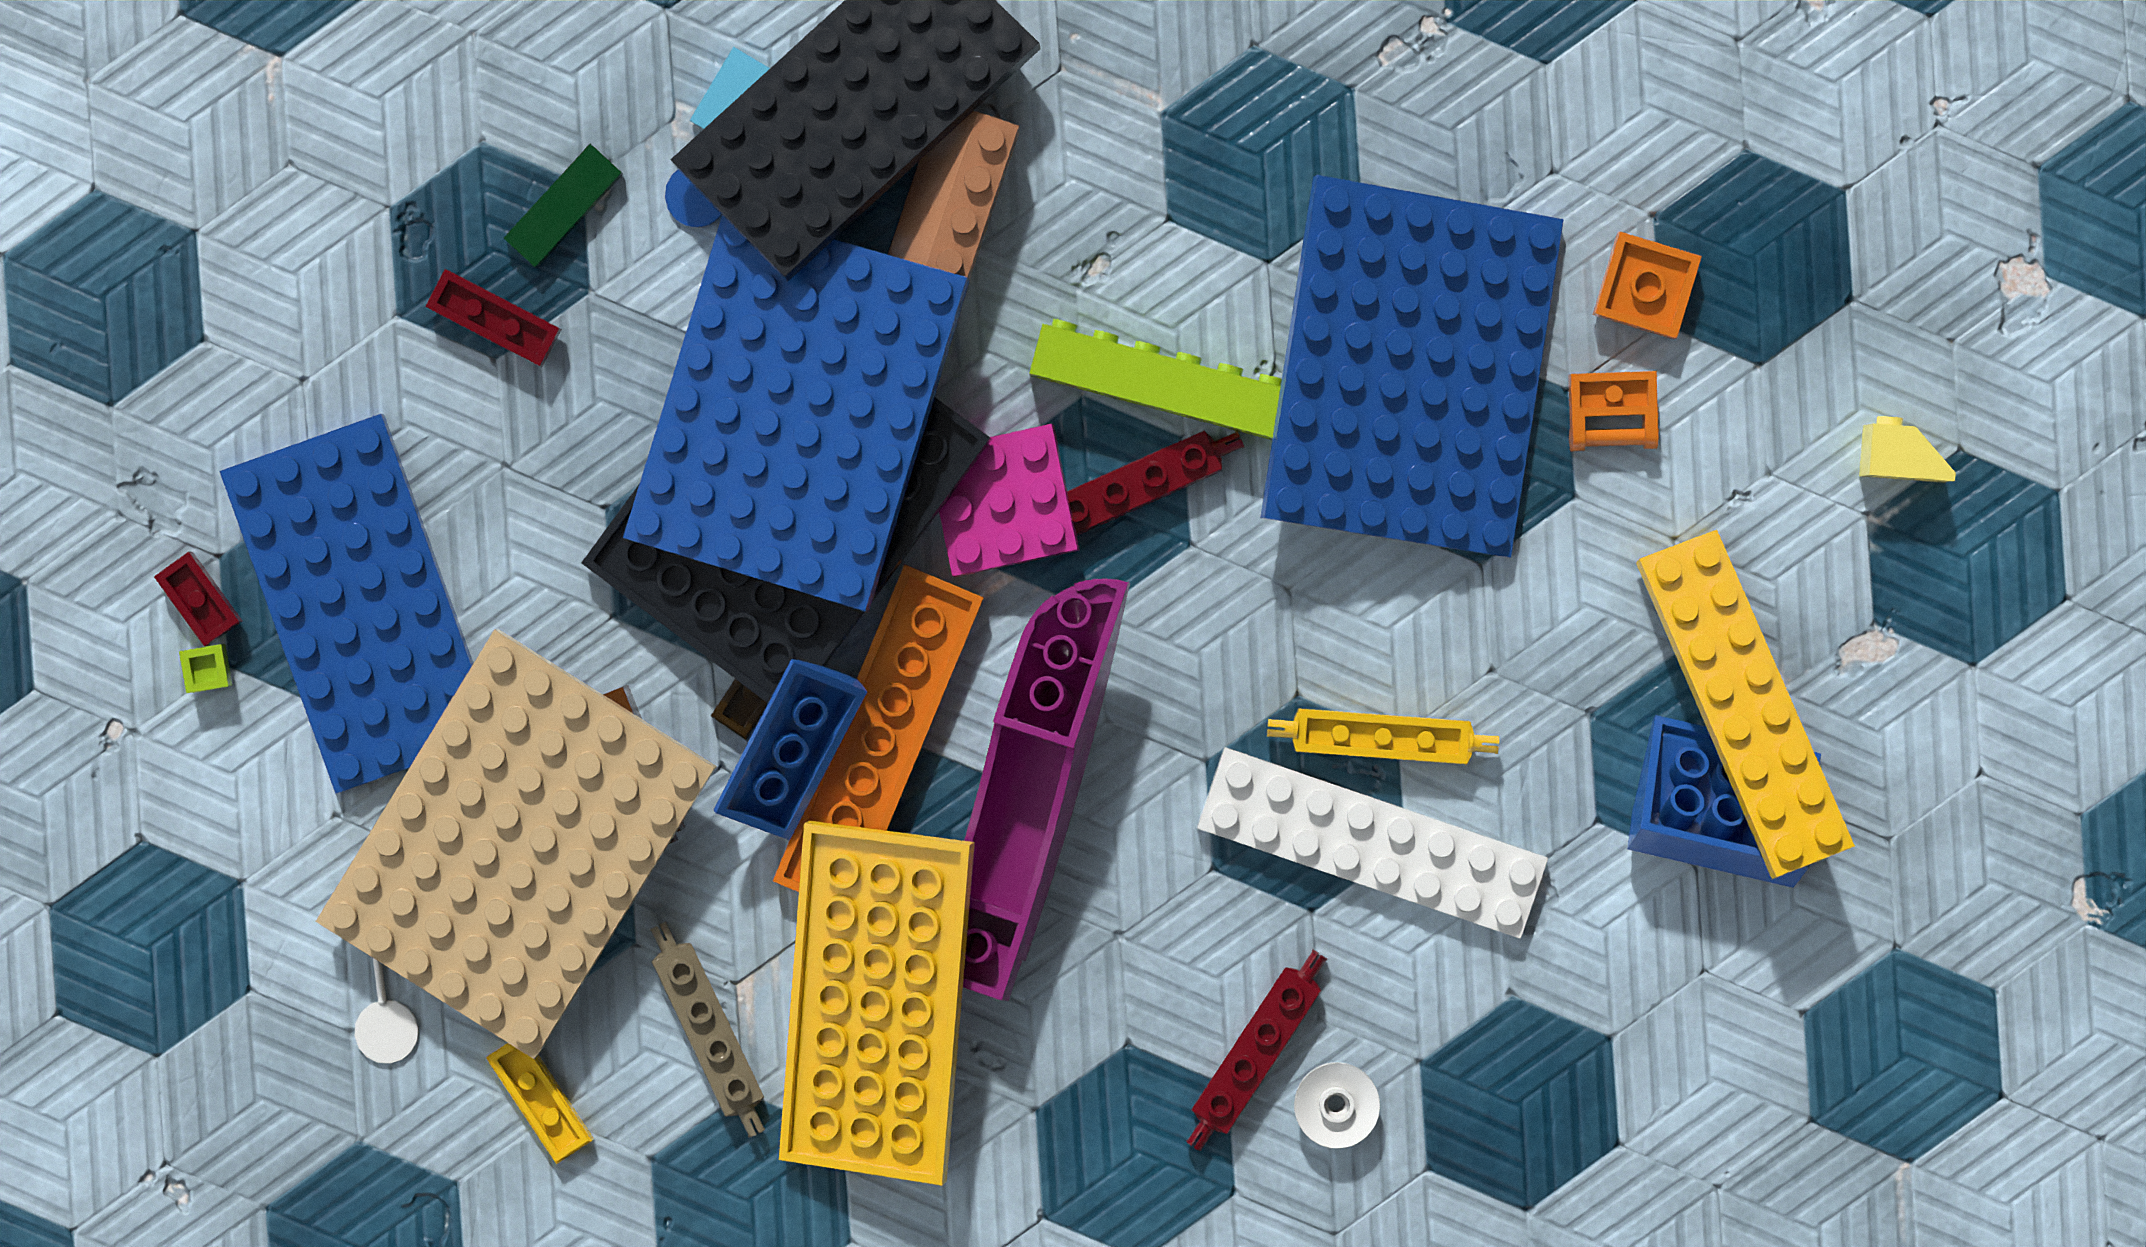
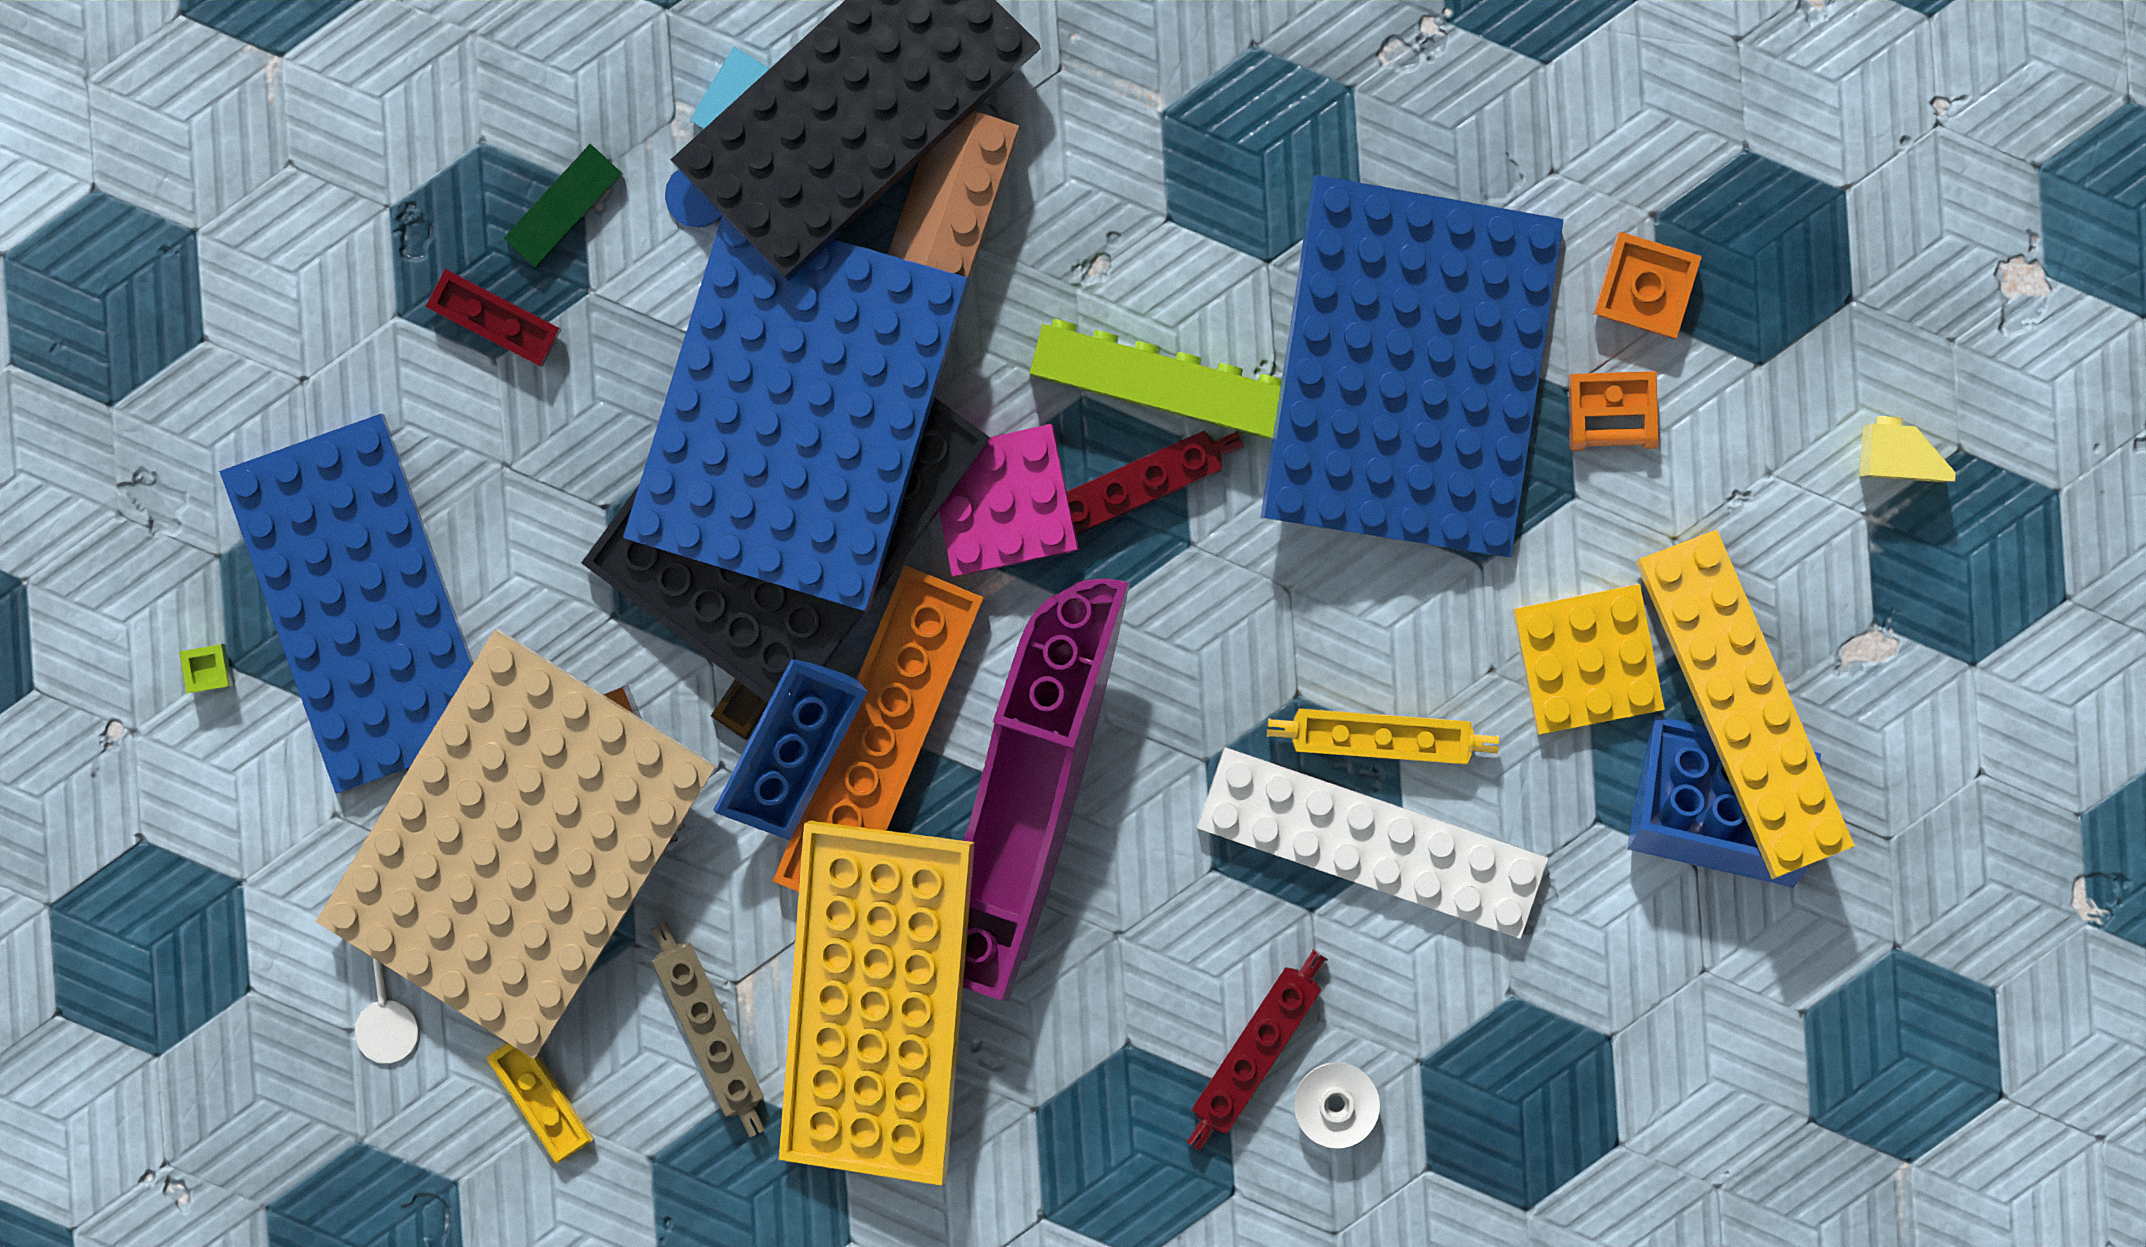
(198, 598): dark red plate -> none
(1588, 659): none -> yellow plate

